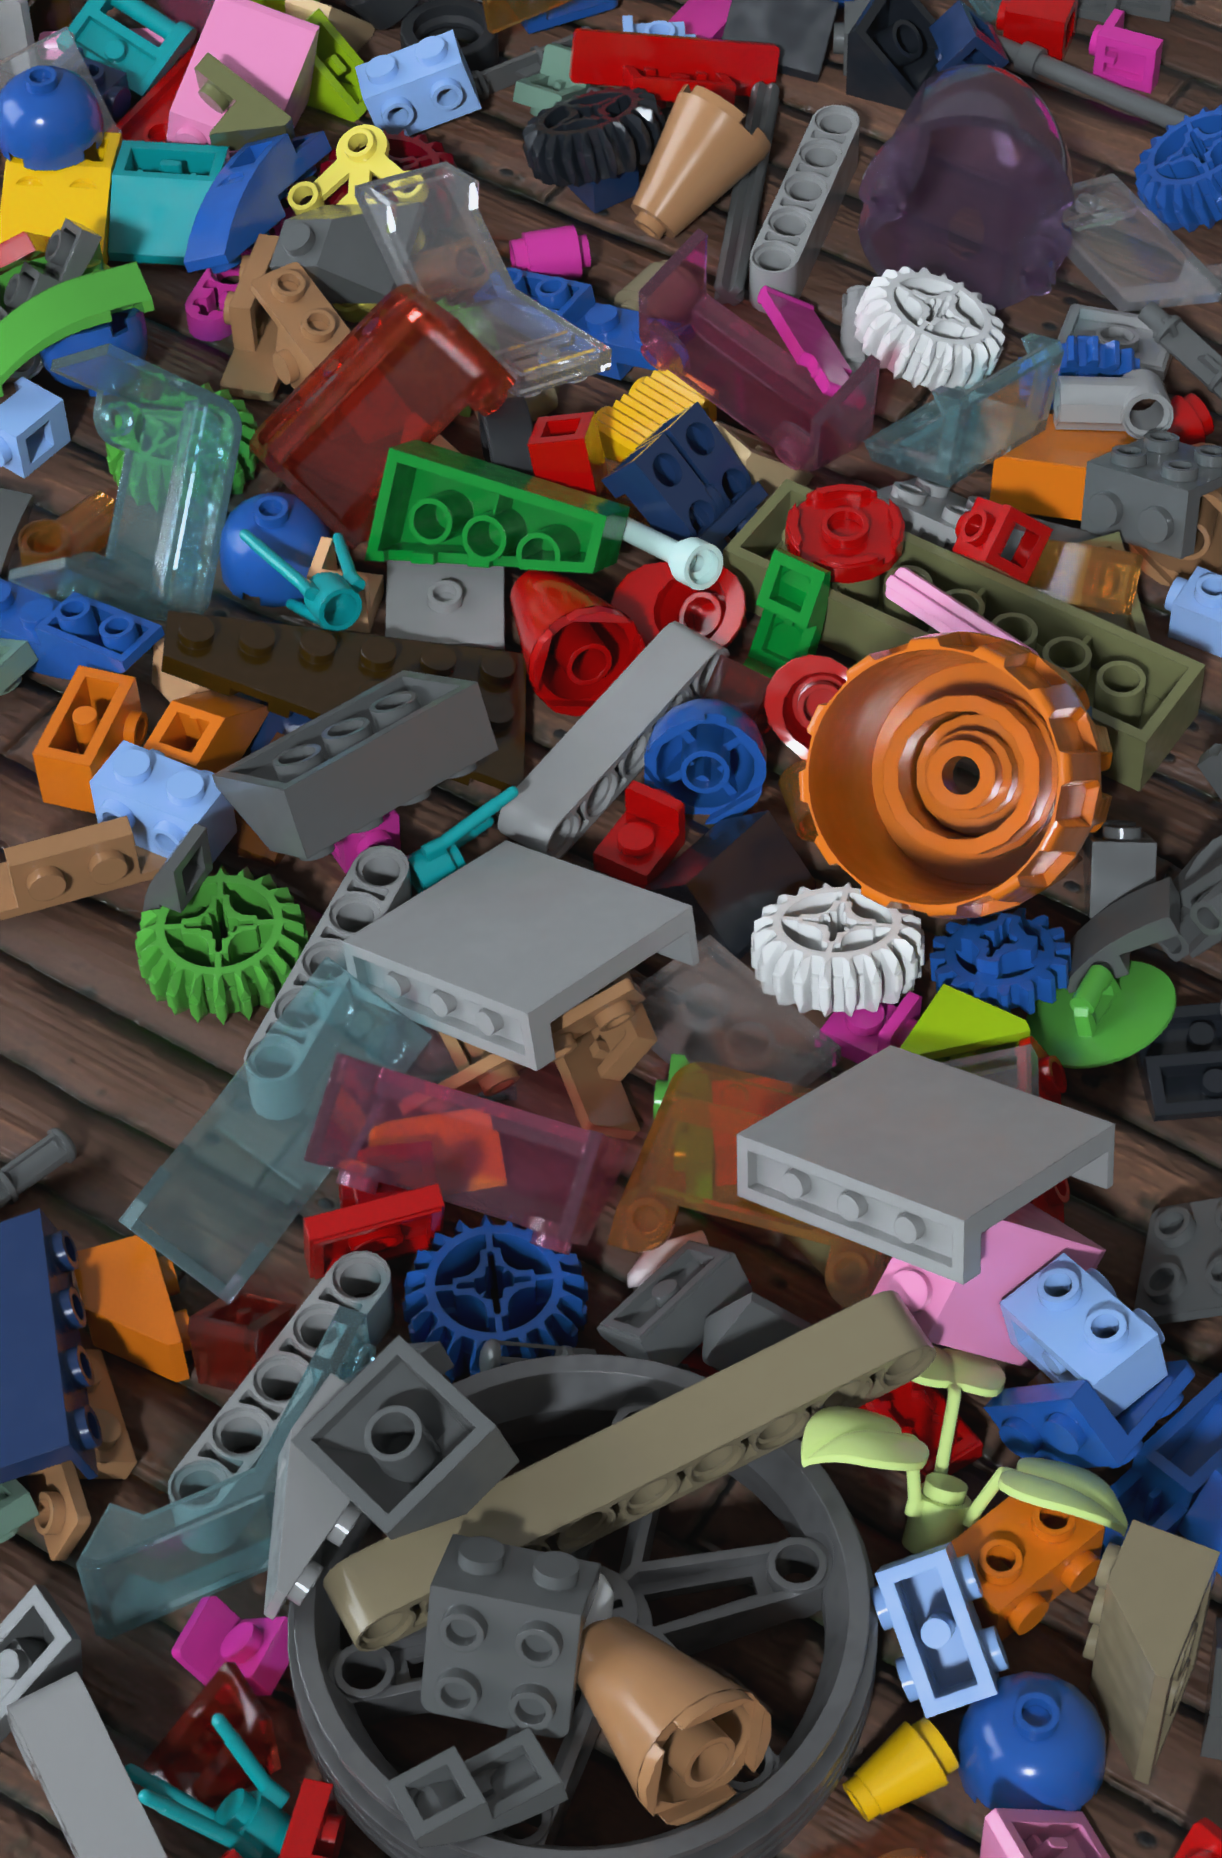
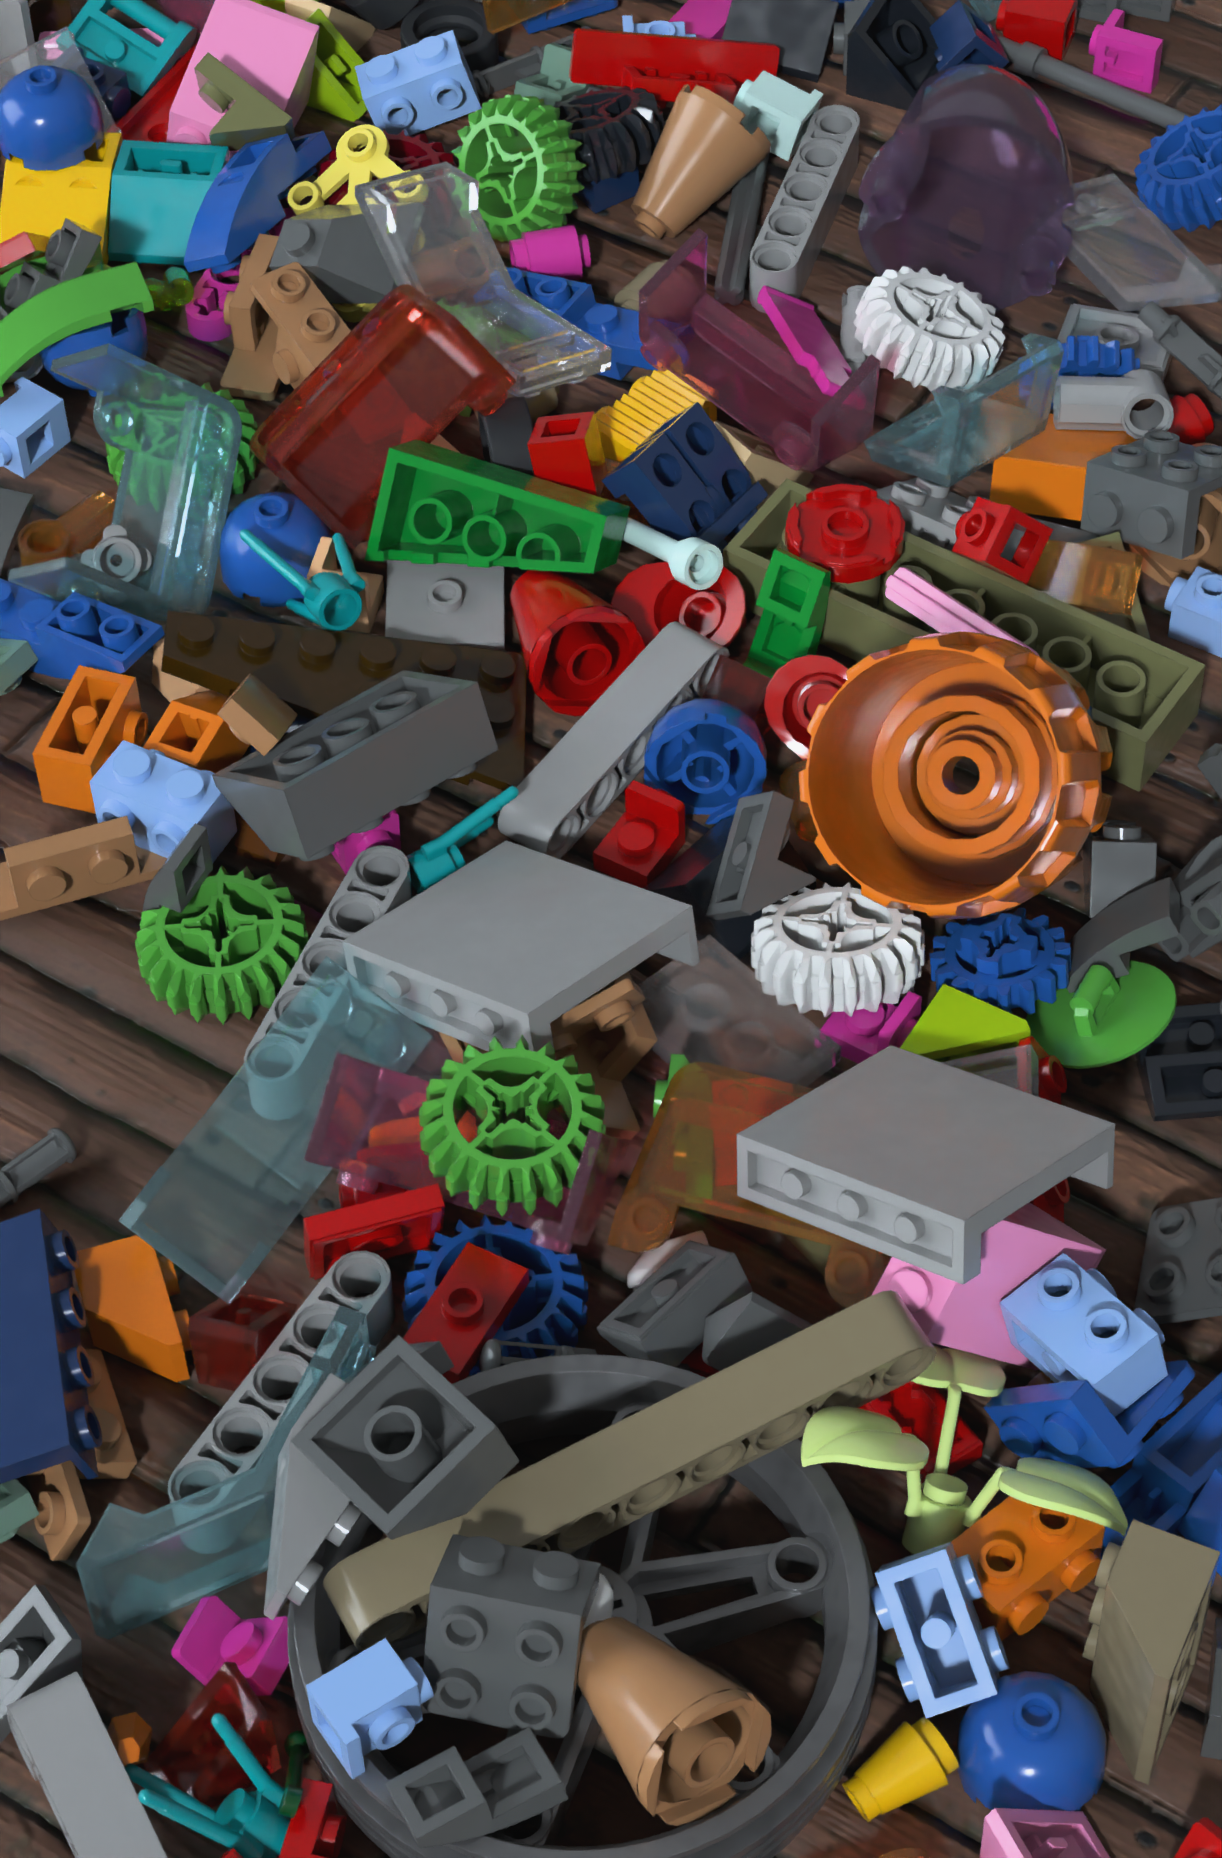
(116, 542): none -> light grey plate
(130, 1738): none -> orange bar
(172, 290): none -> clear neon green arm
(257, 714): none -> medium nougat slope
(297, 1750): none -> dark green hinge
(368, 1704): none -> light blue brick
(469, 1307): none -> red plate
(513, 1148): none -> bright green gear
(521, 165): none -> bright green gear
(750, 867): none -> dark grey slope
(778, 111): none -> light aqua brick

